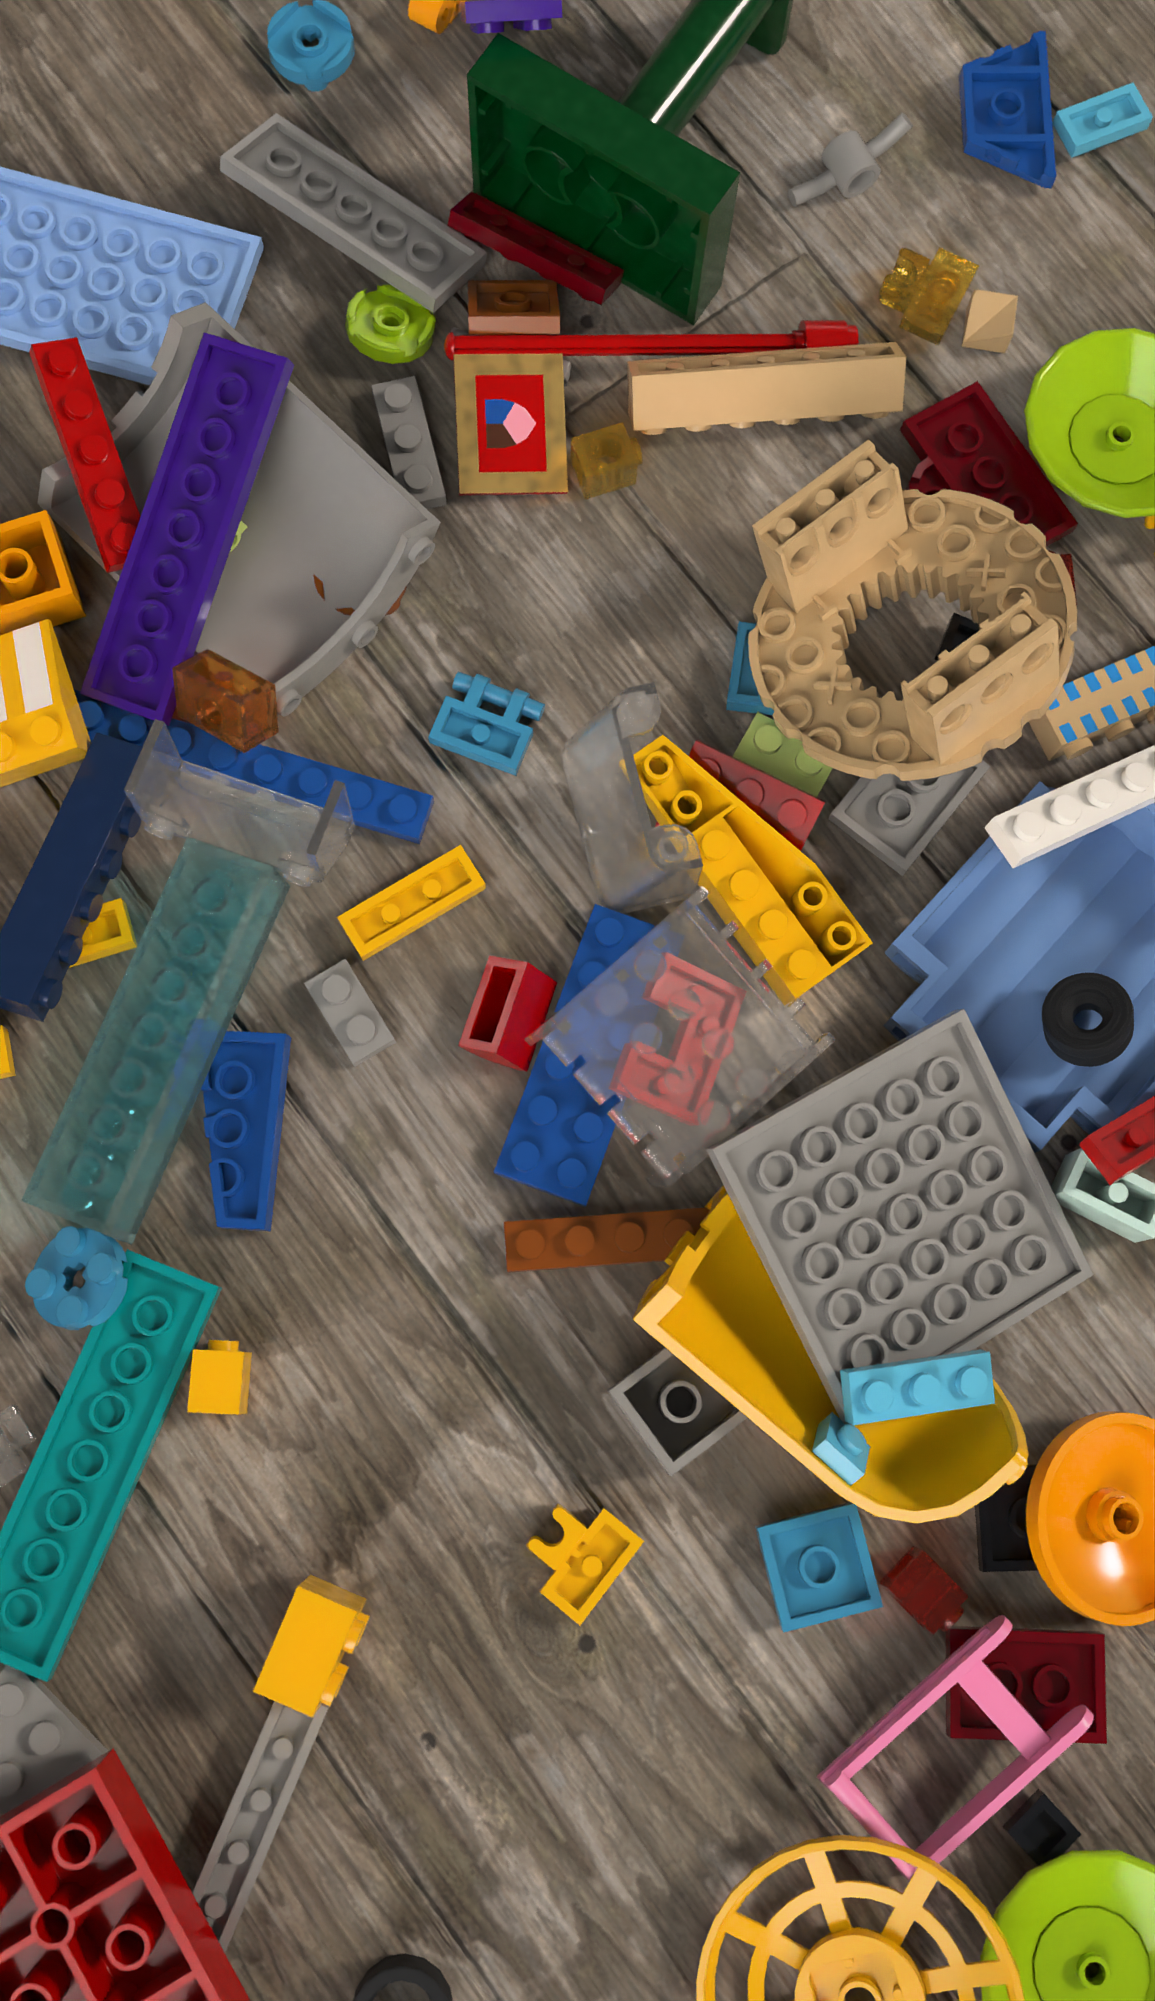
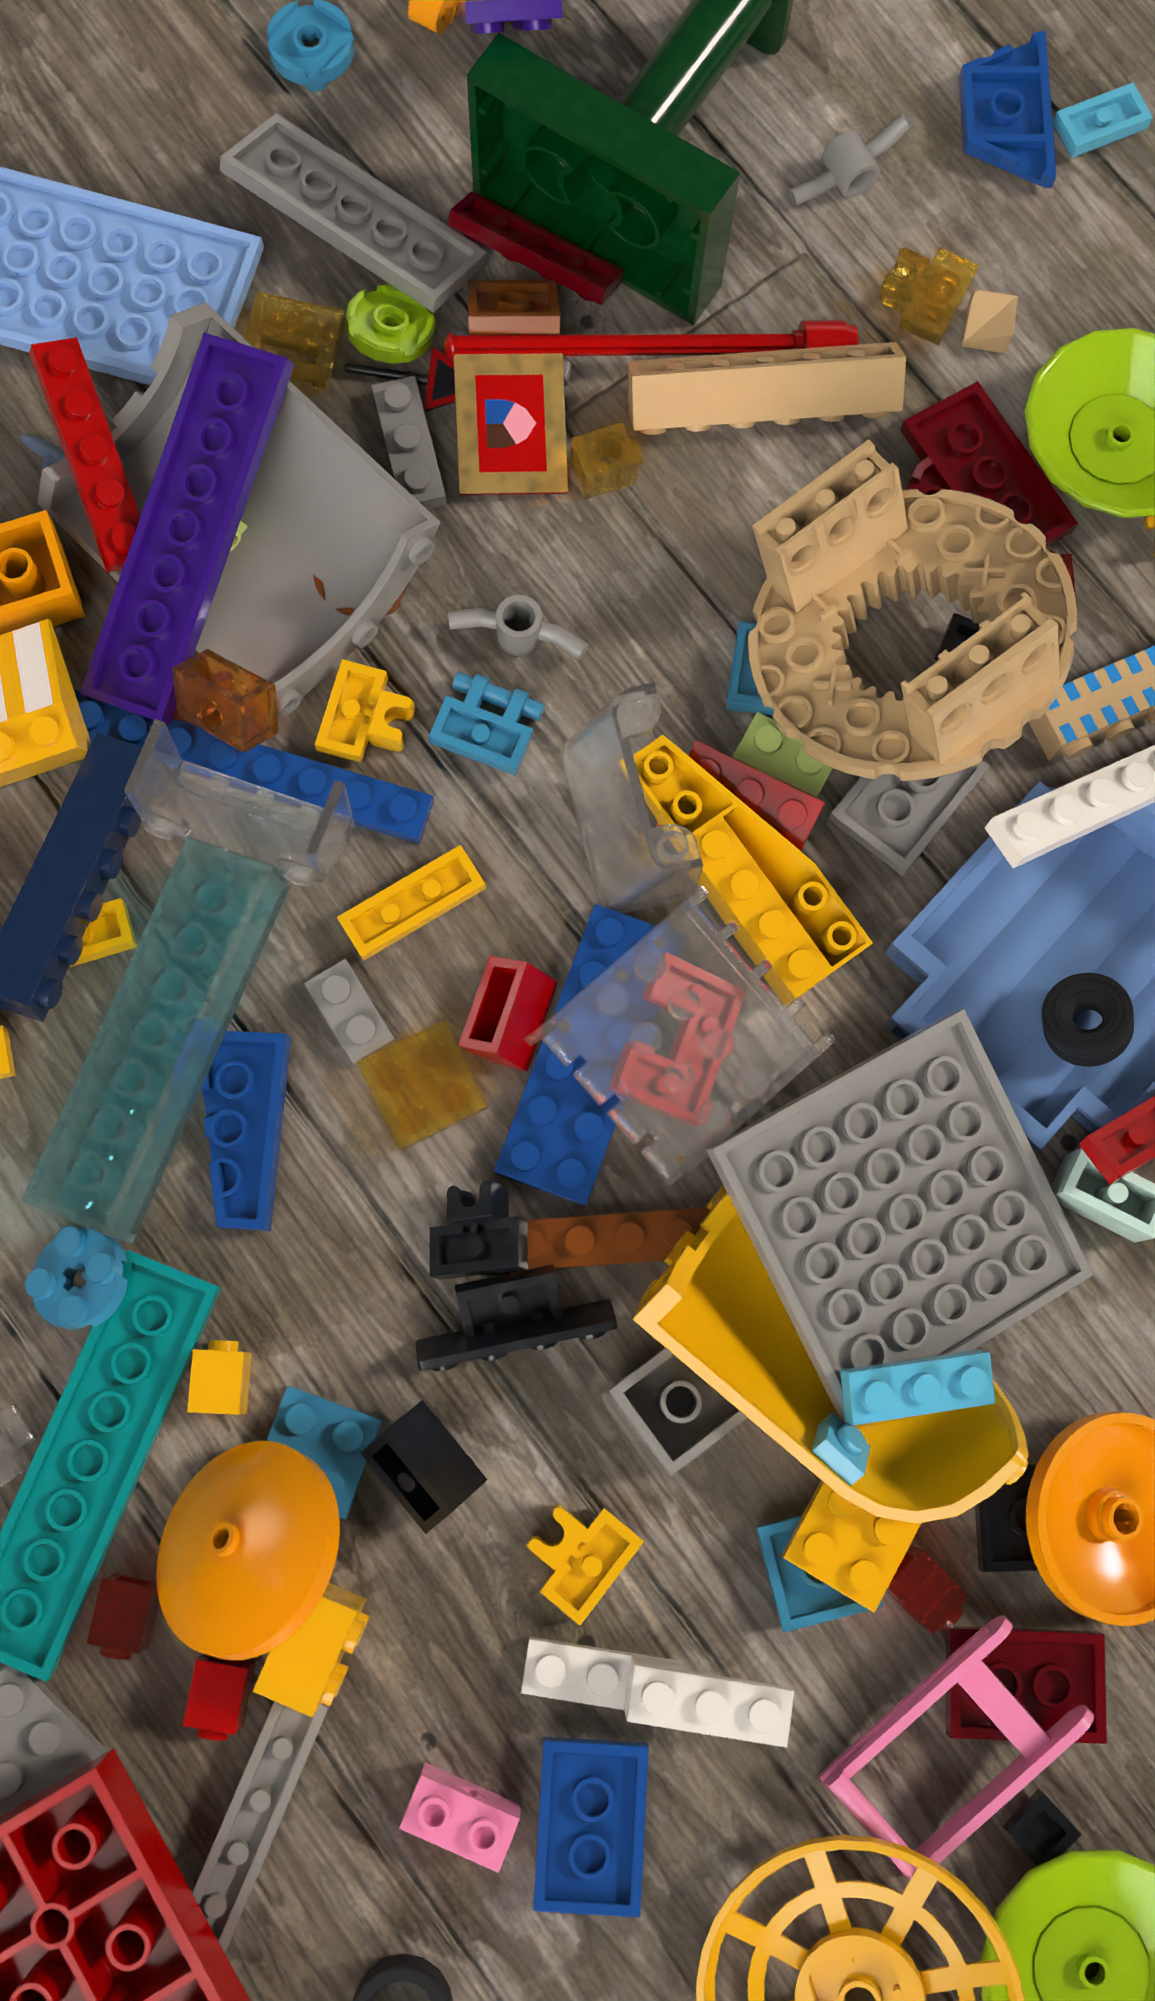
(47, 451): none -> sand blue helmet
(123, 1616): none -> clear red brick
(218, 1696): none -> red brick
(248, 1550): none -> light orange dish
(299, 328): none -> clear yellow plate
(329, 1436): none -> dark azure plate
(361, 713): none -> yellow plate
(422, 1085): none -> clear yellow plate
(423, 1466): none -> black brick
(439, 382): none -> piece
(461, 1817): none -> bright pink brick
(480, 1235): none -> black plate
(512, 1315): none -> black bracket
(519, 642): none -> light grey piece
(591, 1827): none -> blue plate
(658, 1691): none -> white bracket
(849, 1546): none -> yellow plate

